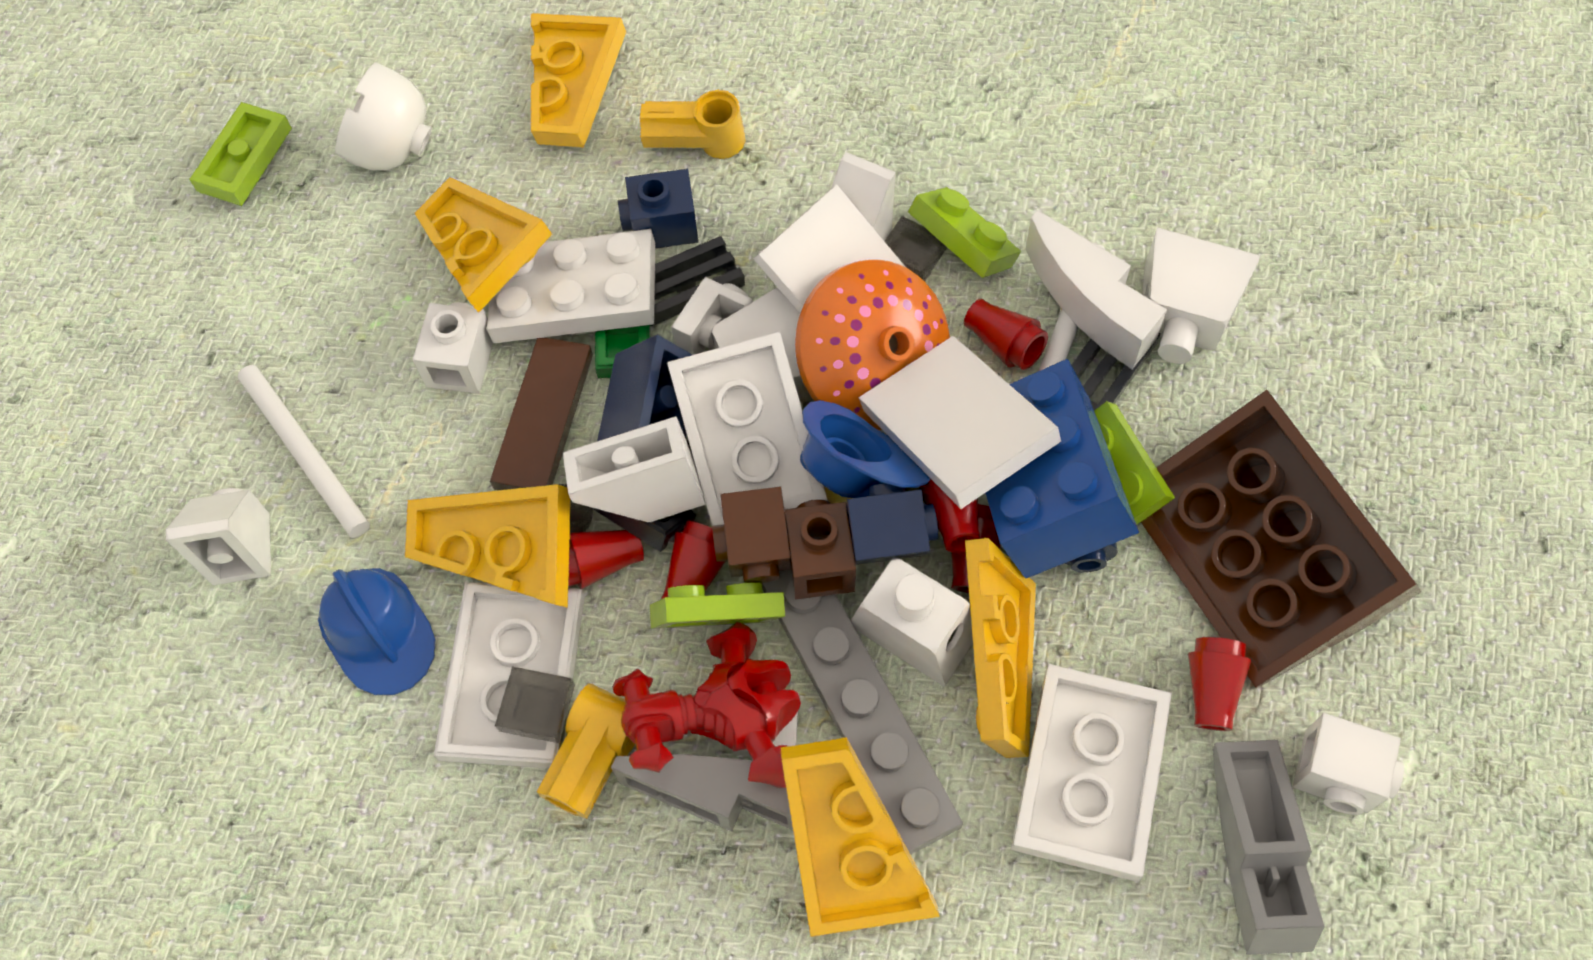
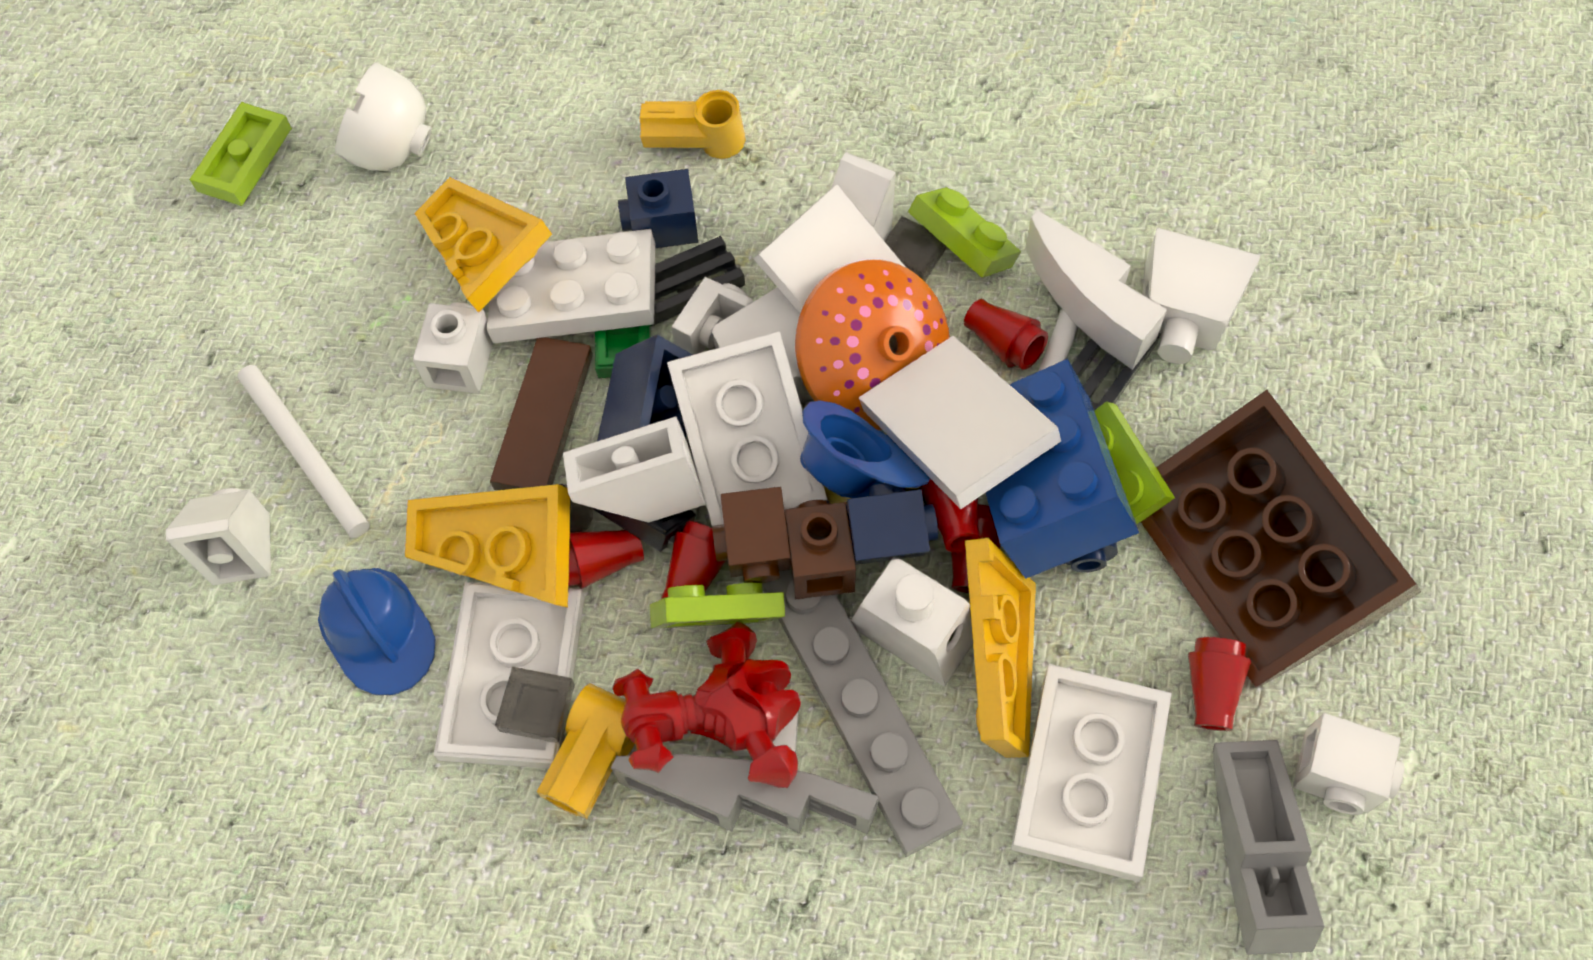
(570, 74): yellow wing -> none
(847, 845): yellow wing -> none

